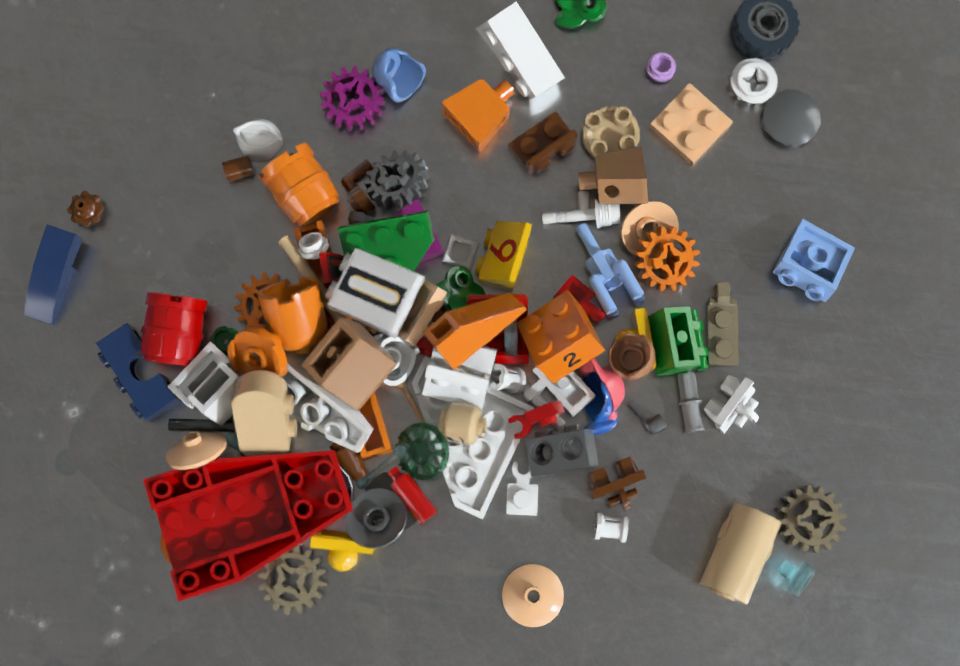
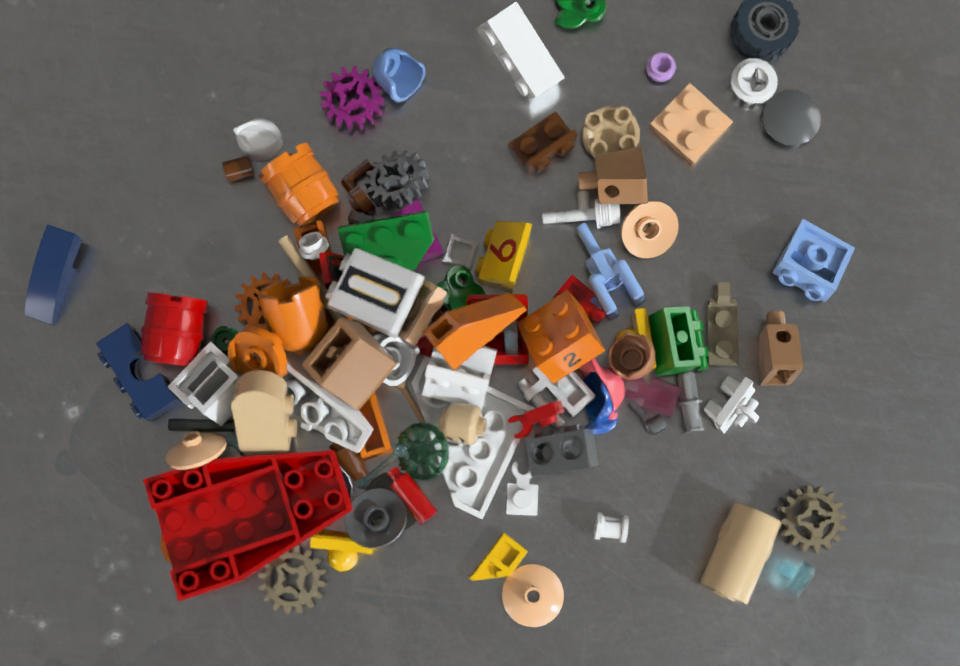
(85, 208): reddish brown plant -> none
(479, 110): orange torso -> none
(500, 560): none -> yellow tile
(511, 379): white bush -> none
(628, 475): reddish brown hips -> none
(658, 395): none -> clear pink plate
(678, 257): orange gear -> none
(779, 351): none -> medium nougat torso

